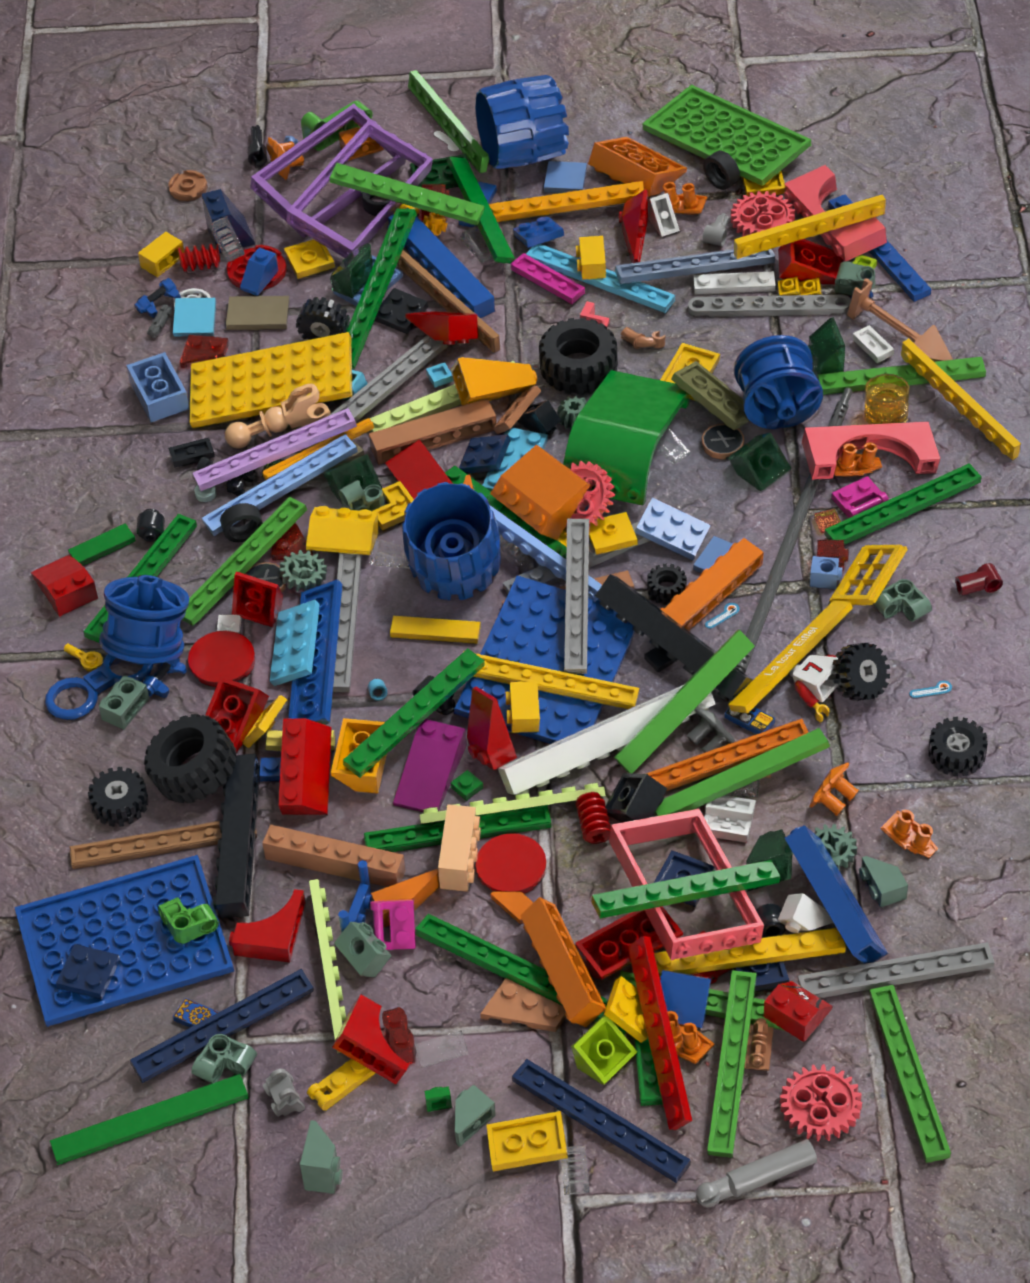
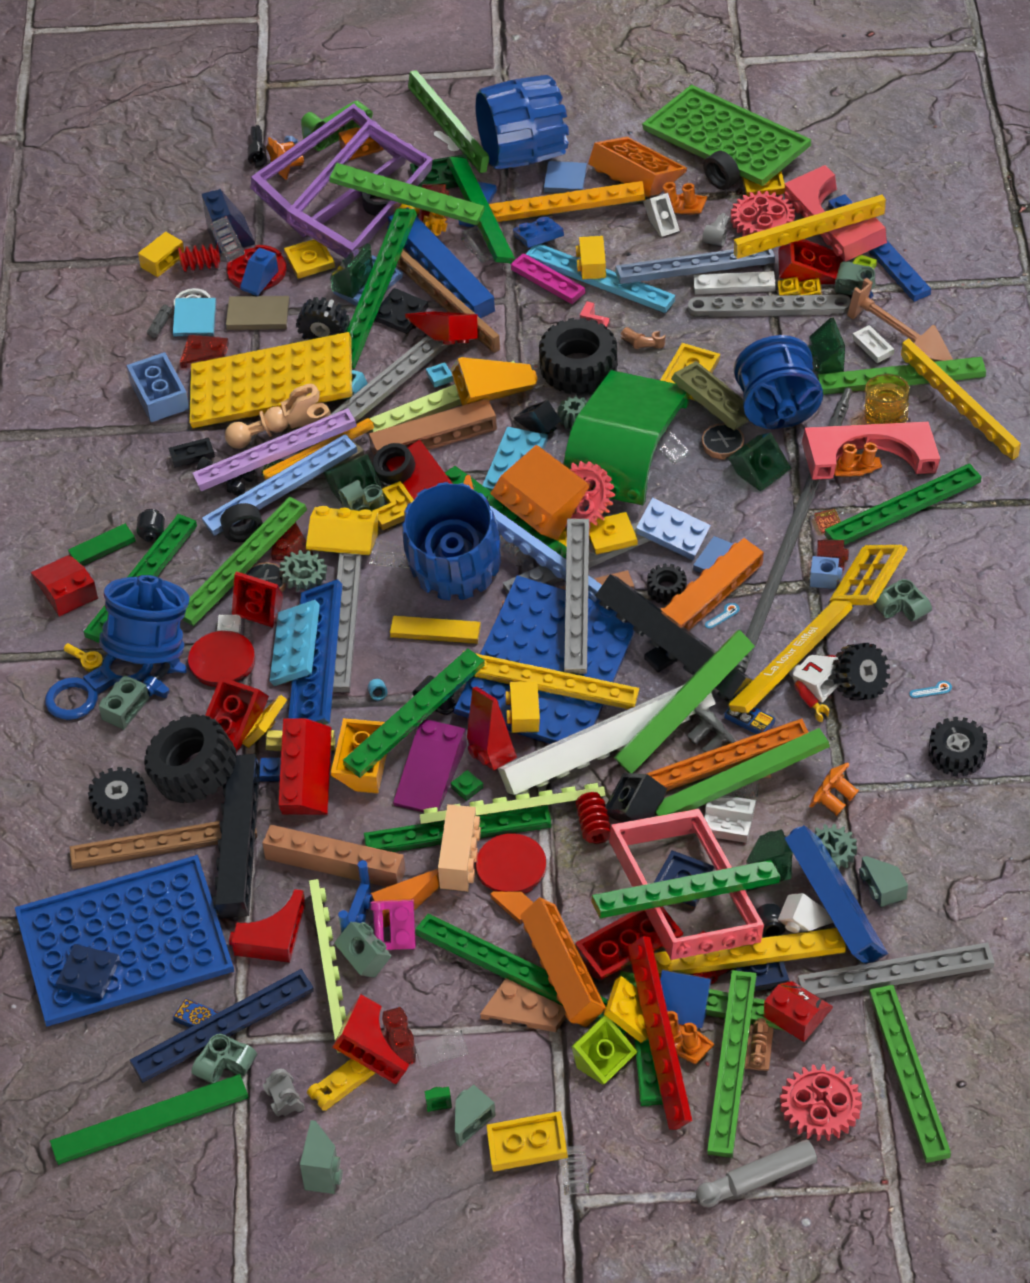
(146, 304): blue piece -> none
(187, 923): bright green piece -> none
(188, 185): nougat tile -> none
(205, 495): light aqua tile -> none
(385, 454): none -> black tyre
(484, 454): dark blue plate -> none
(516, 409): nougat tile -> none
(601, 1120): dark blue plate -> none
(634, 224): red wedge -> none
(856, 494): dark pink plate -> none
(910, 834): orange connector -> none
(984, 578): dark red piece -> none

